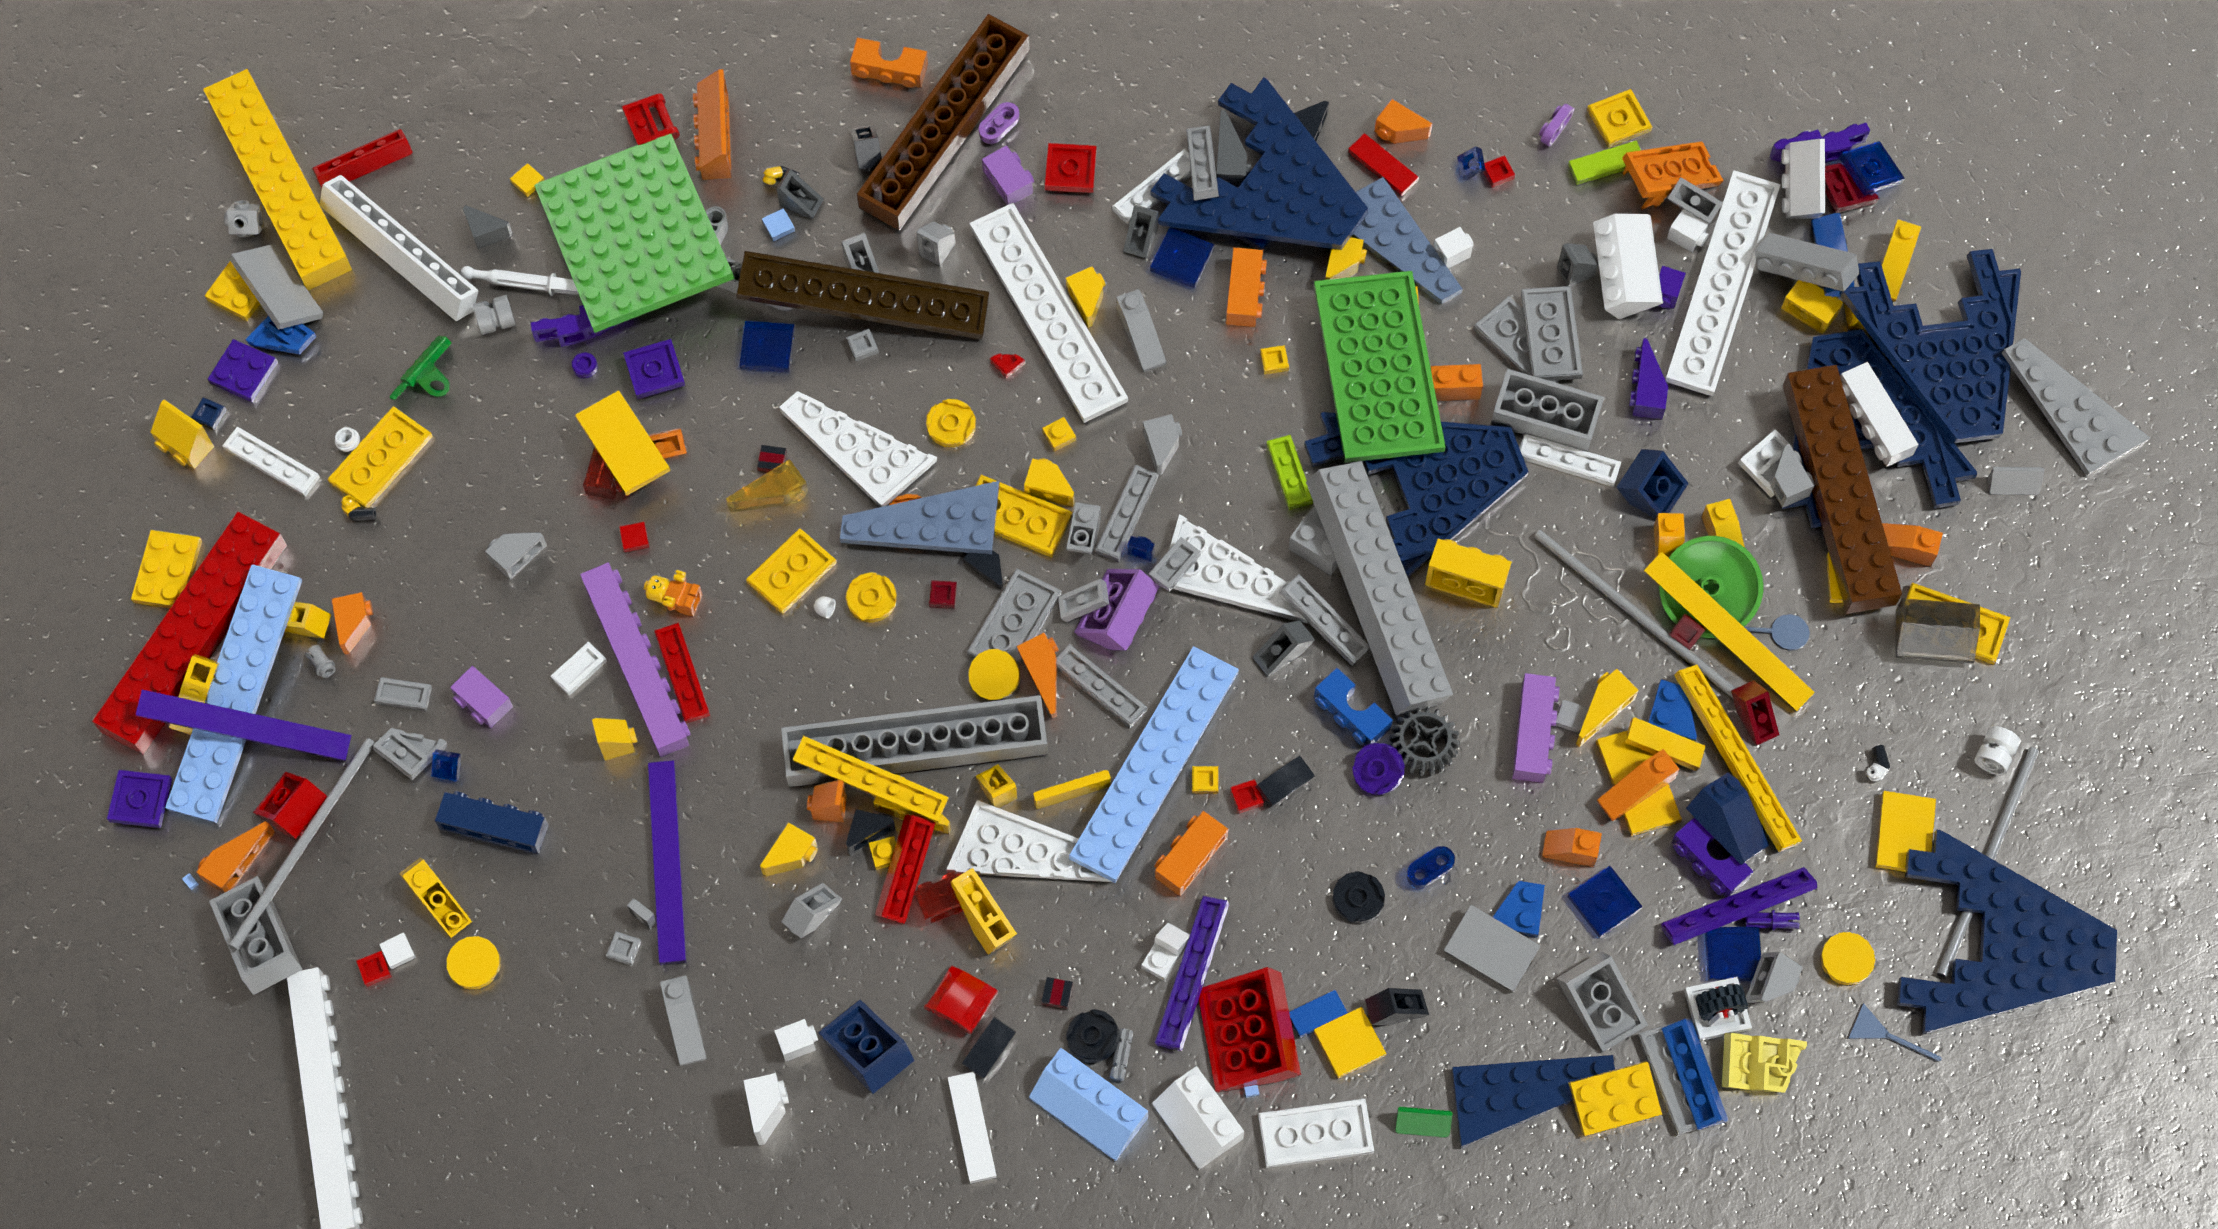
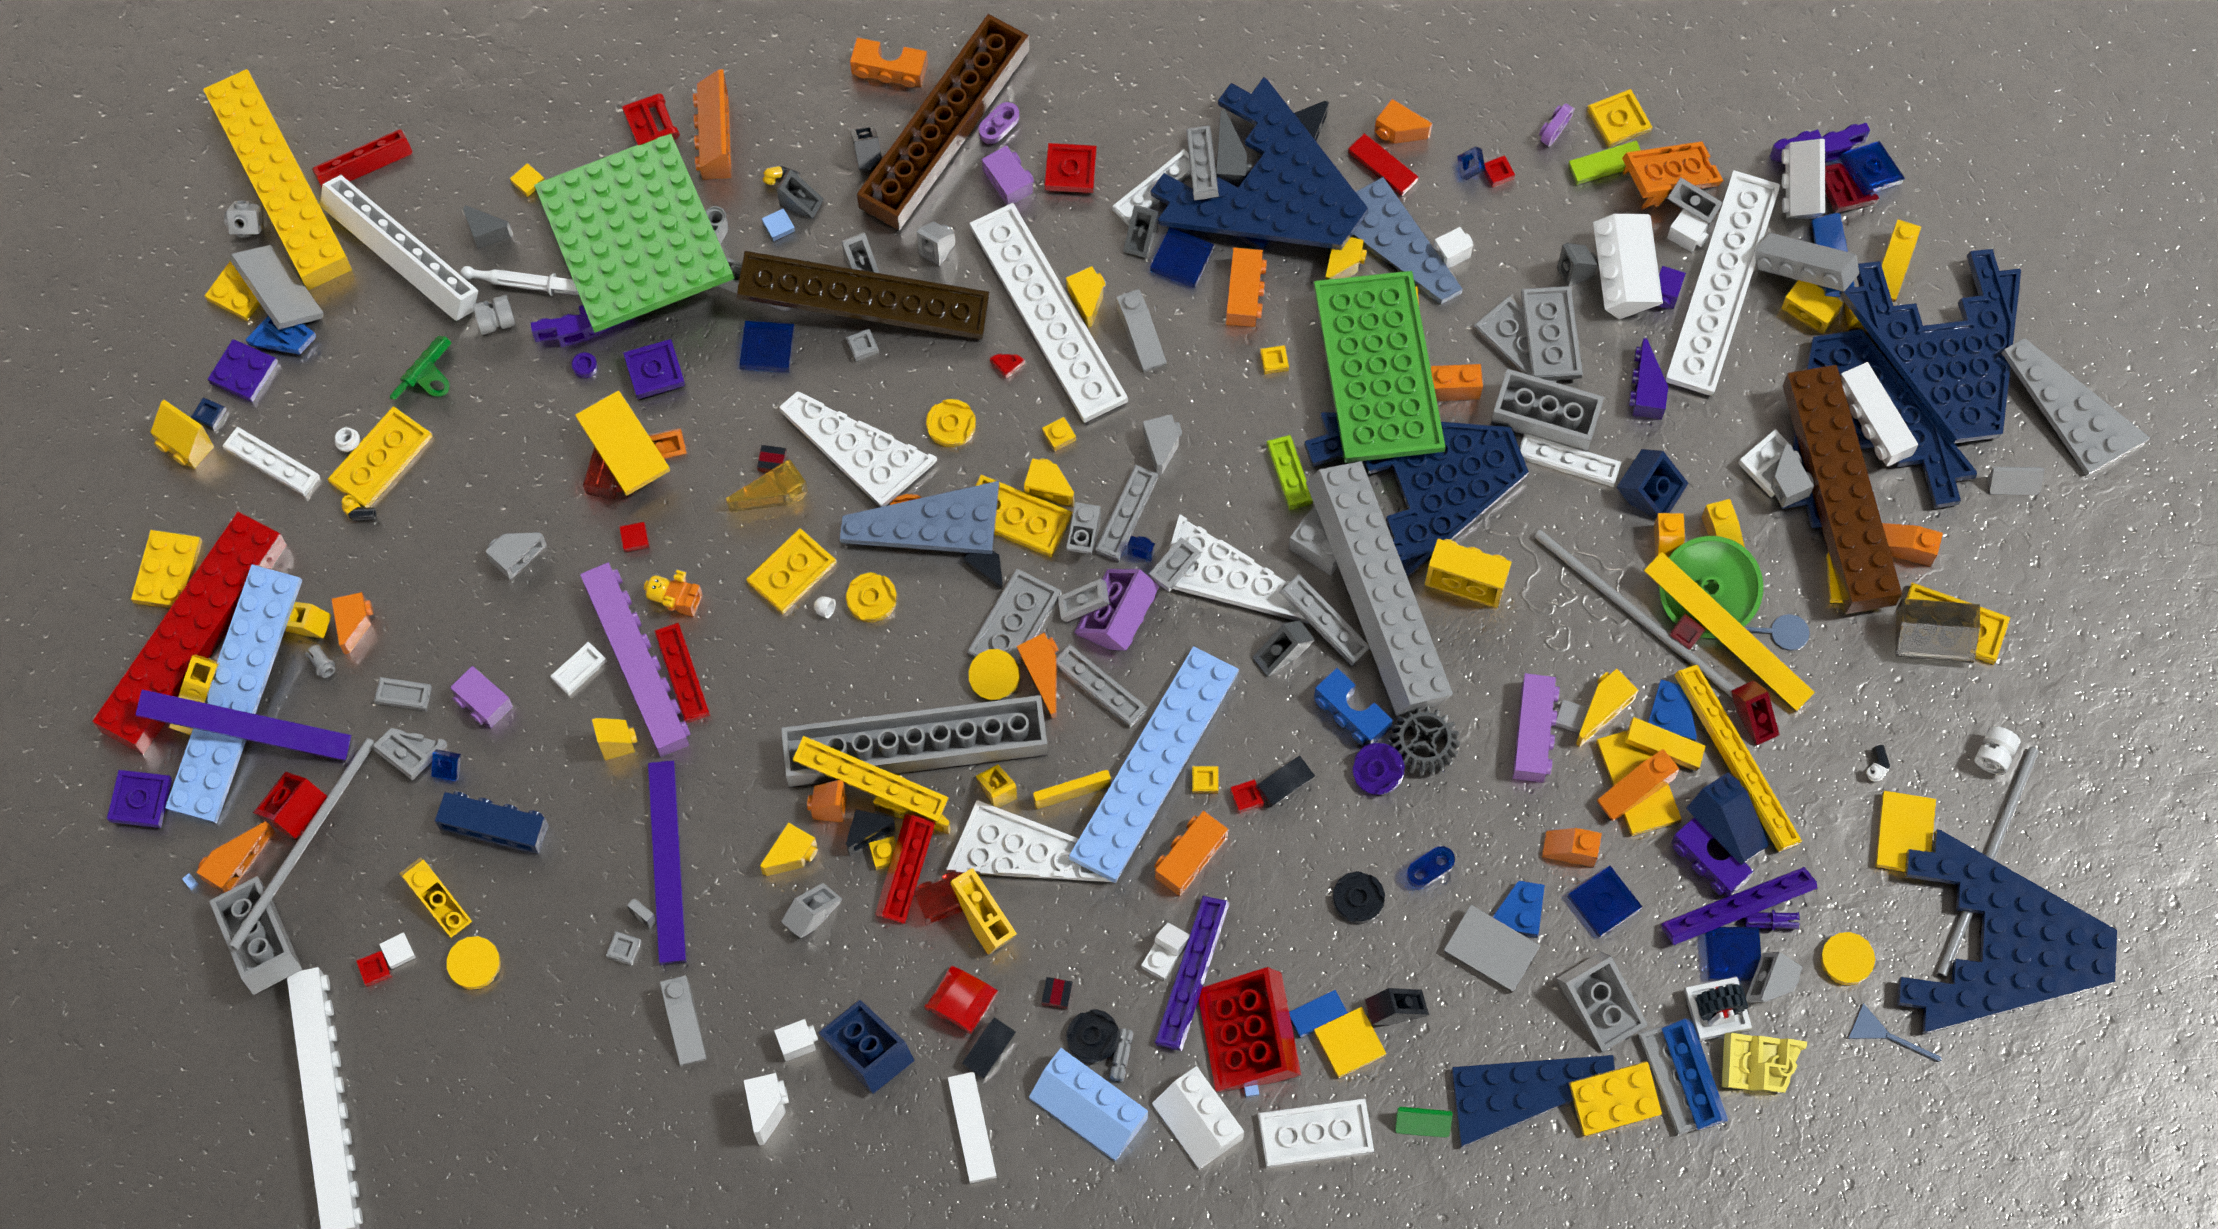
(943, 594): dark red tile -> none

